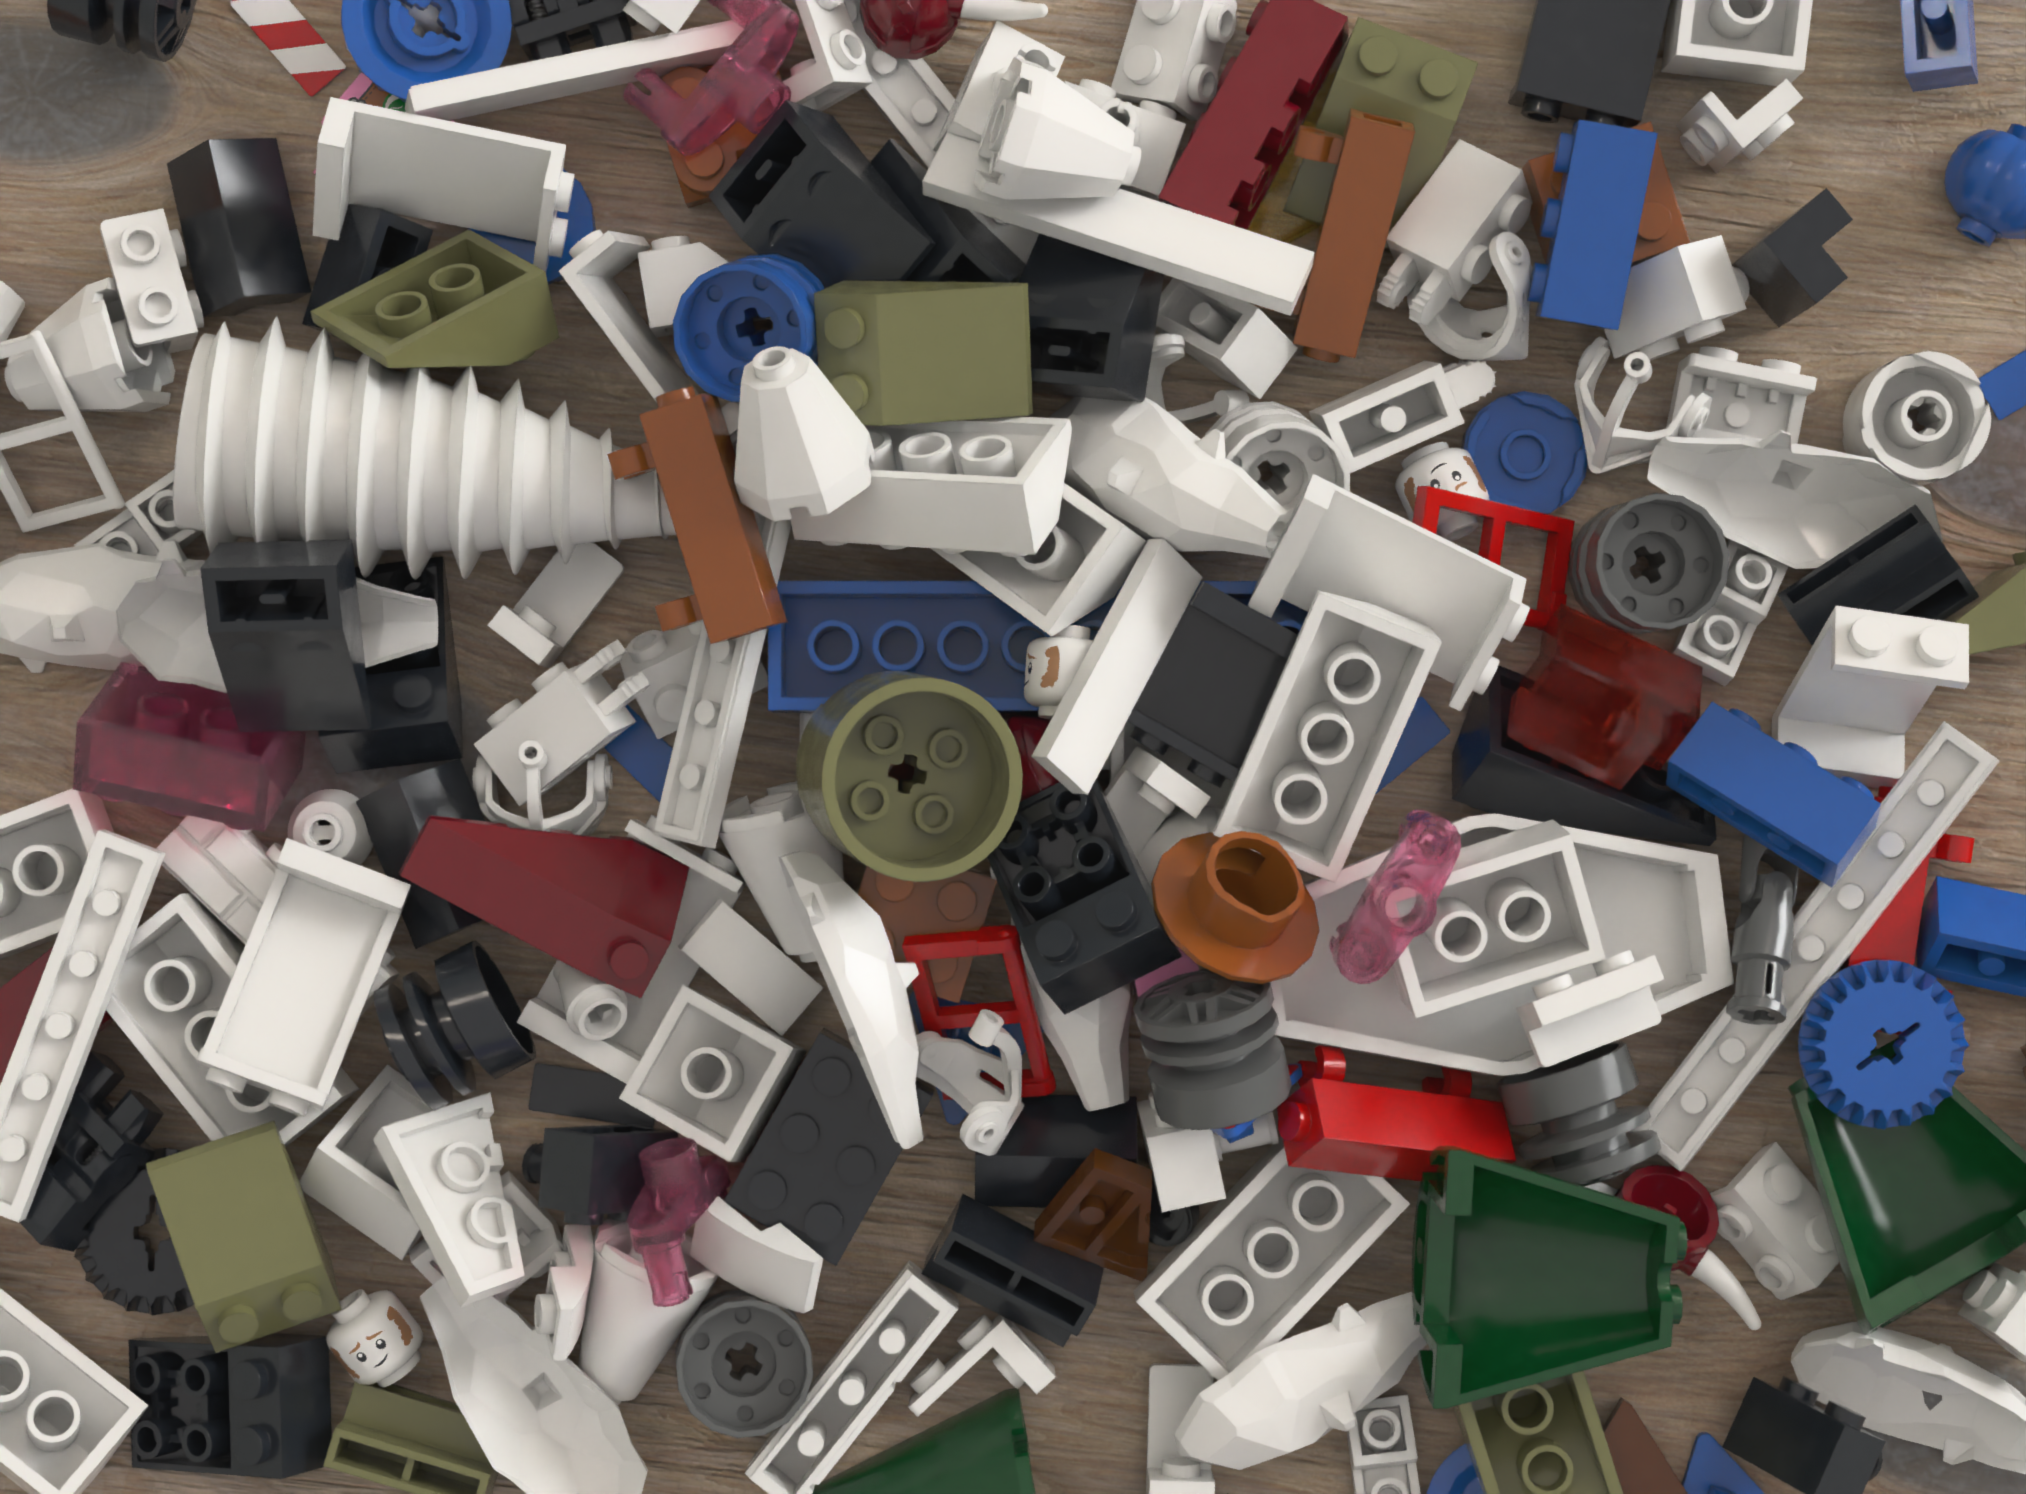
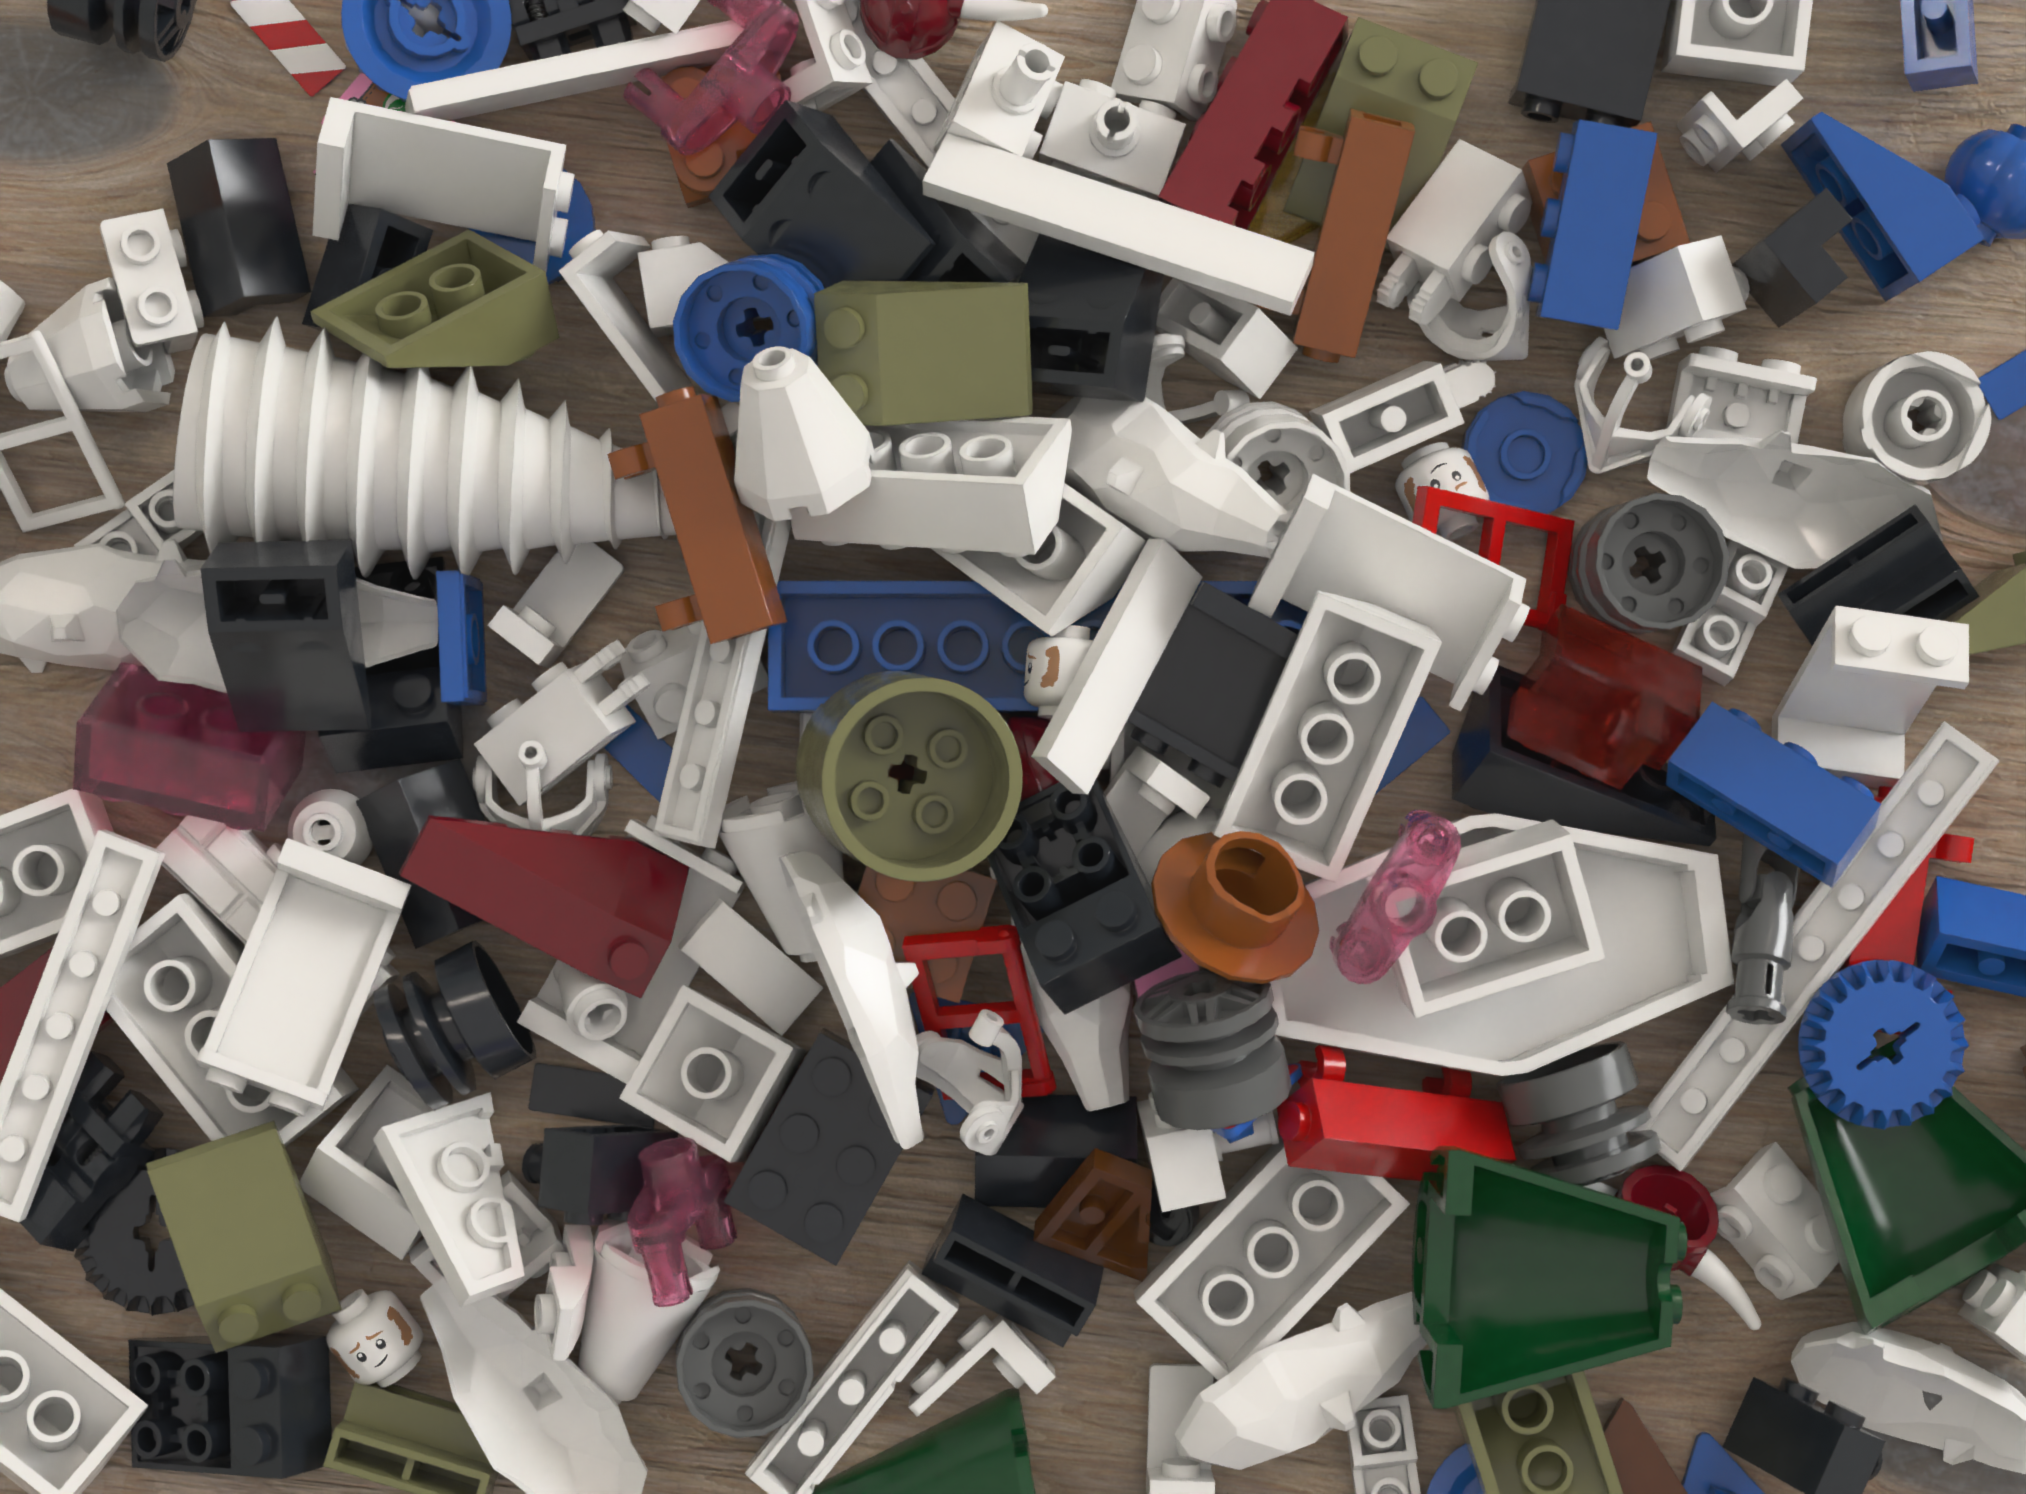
(461, 639): none -> blue tile
(762, 1263): white slope -> none
(1052, 141): white cone -> none
(1593, 1013): white bracket -> none
(1901, 215): none -> blue slope

